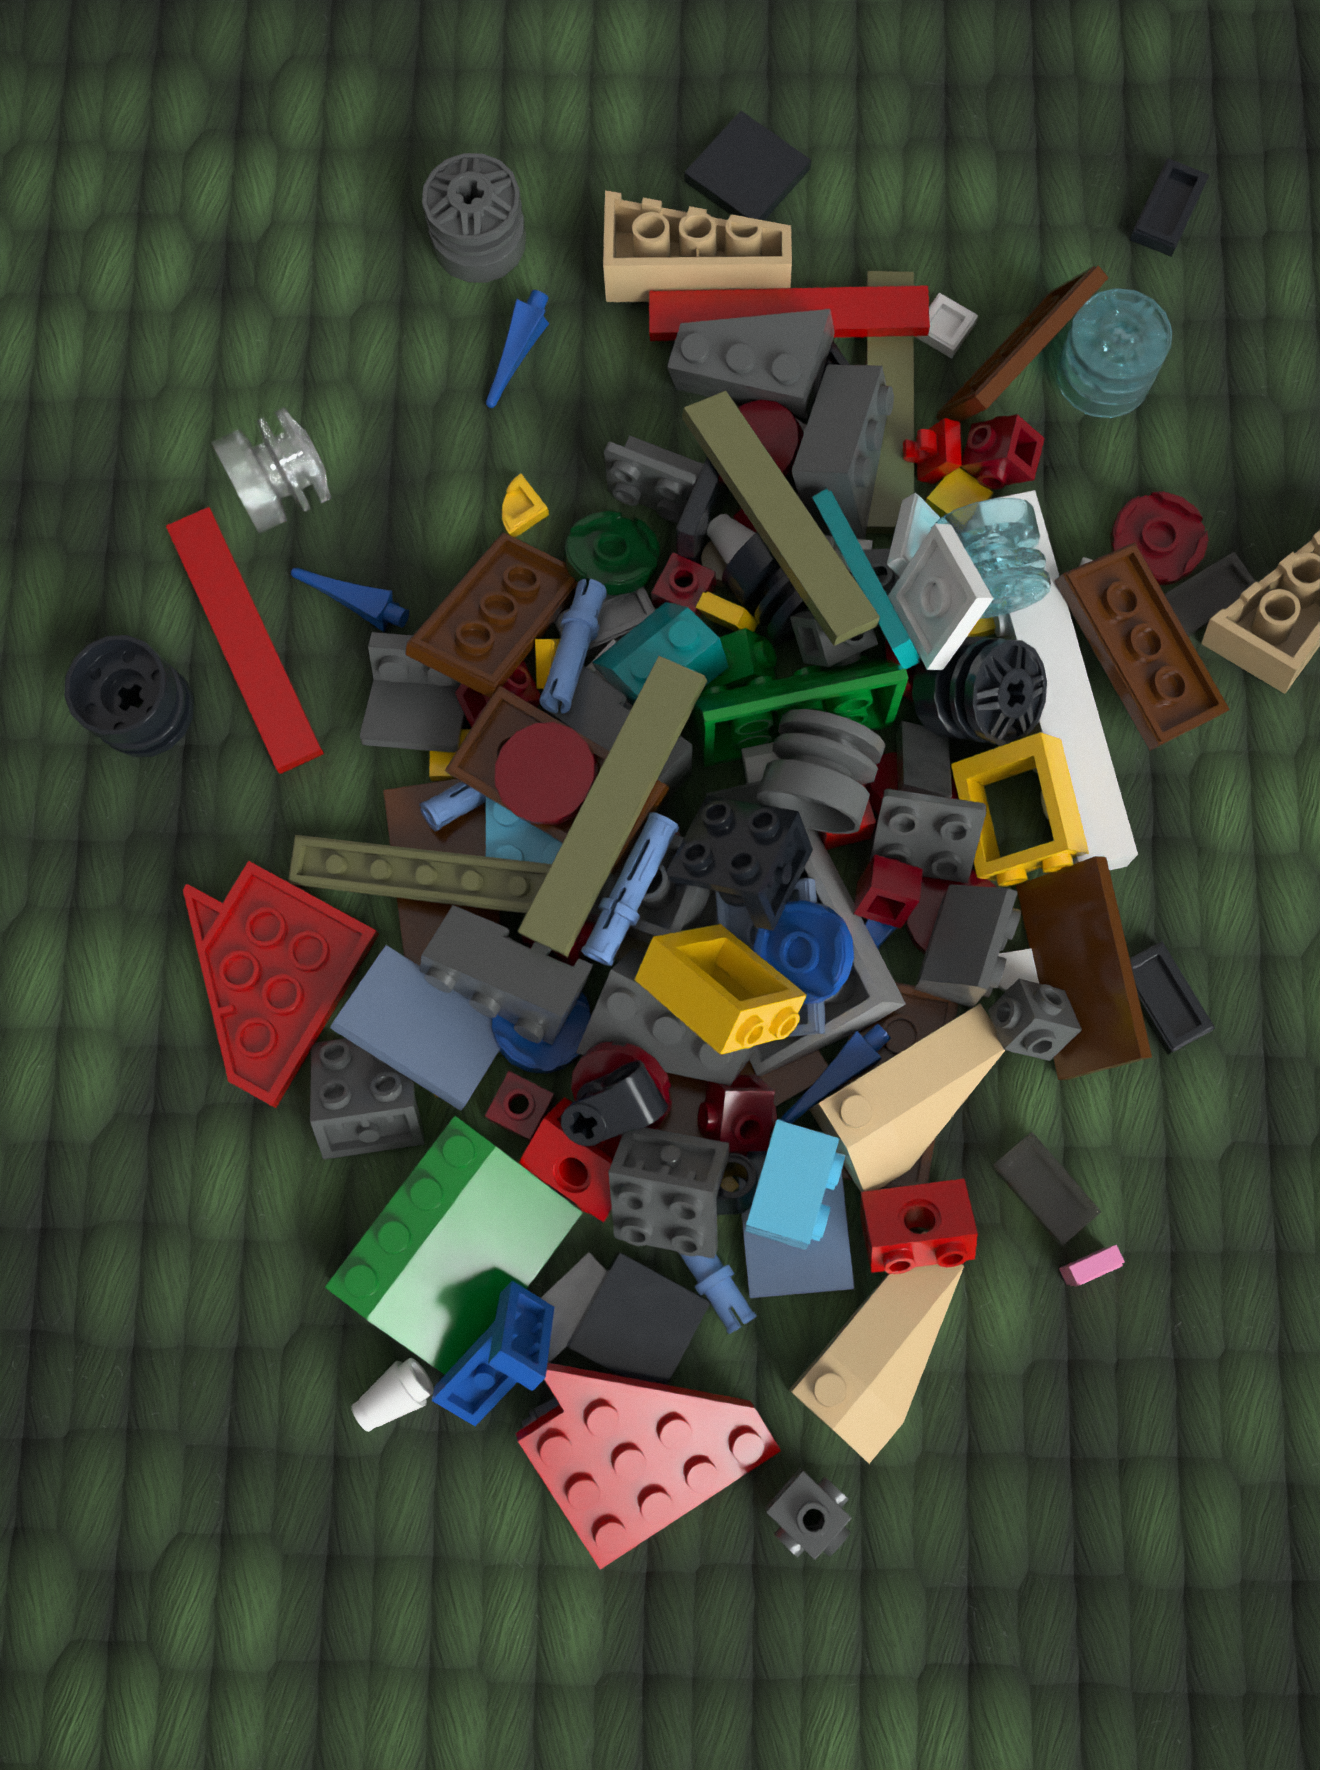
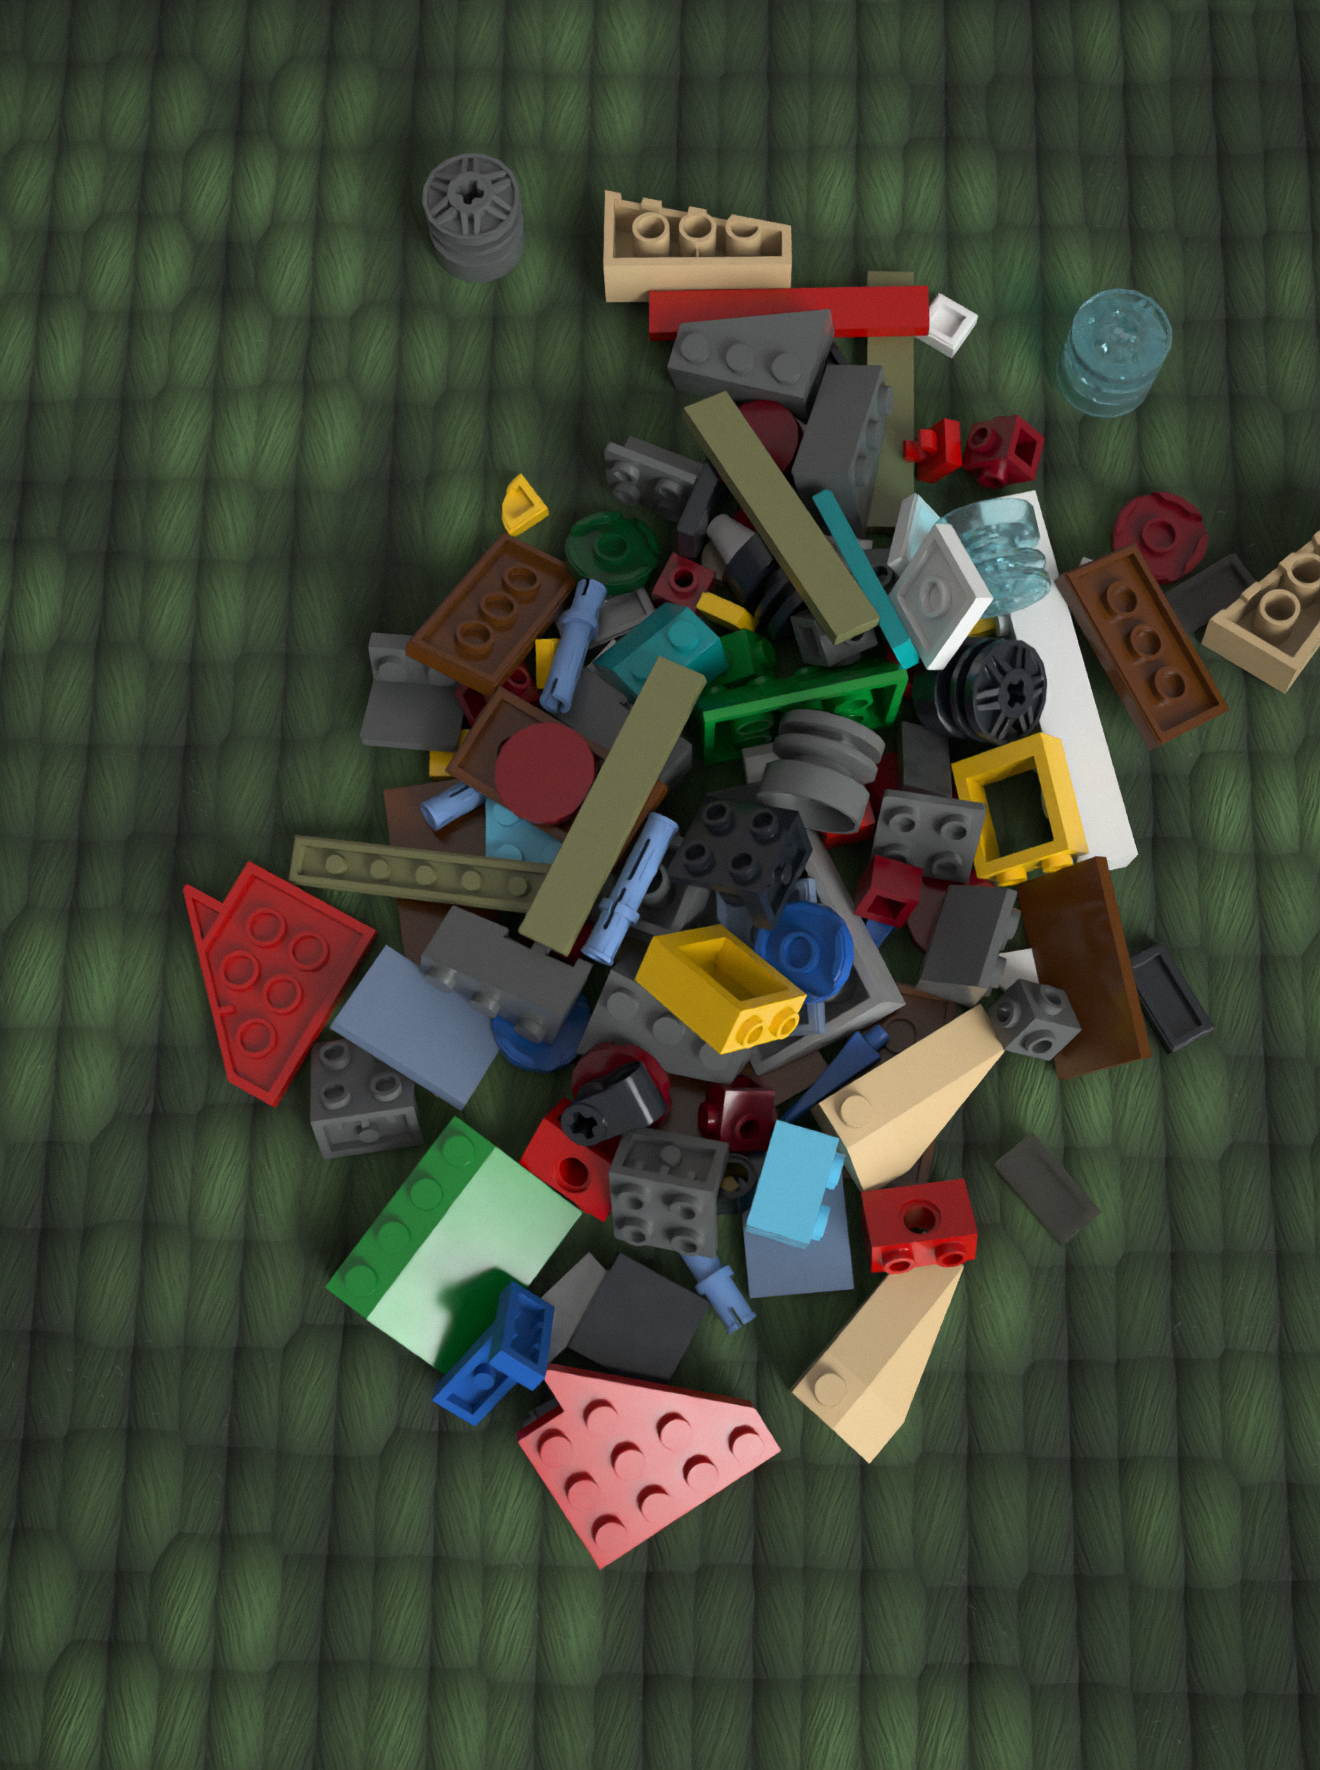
(109, 682): black wheel -> none
(244, 640): red tile -> none
(273, 470): clear wheel -> none
(368, 602): blue piece -> none
(394, 1394): white cone -> none
(522, 1124): dark red plate -> none
(524, 330): blue piece -> none
(747, 169): black tile -> none
(796, 1498): dark grey brick -> none
(956, 492): yellow tile -> none
(1022, 346): reddish brown tile -> none
(1092, 1266): bright pink tile -> none
(1169, 207): black tile -> none

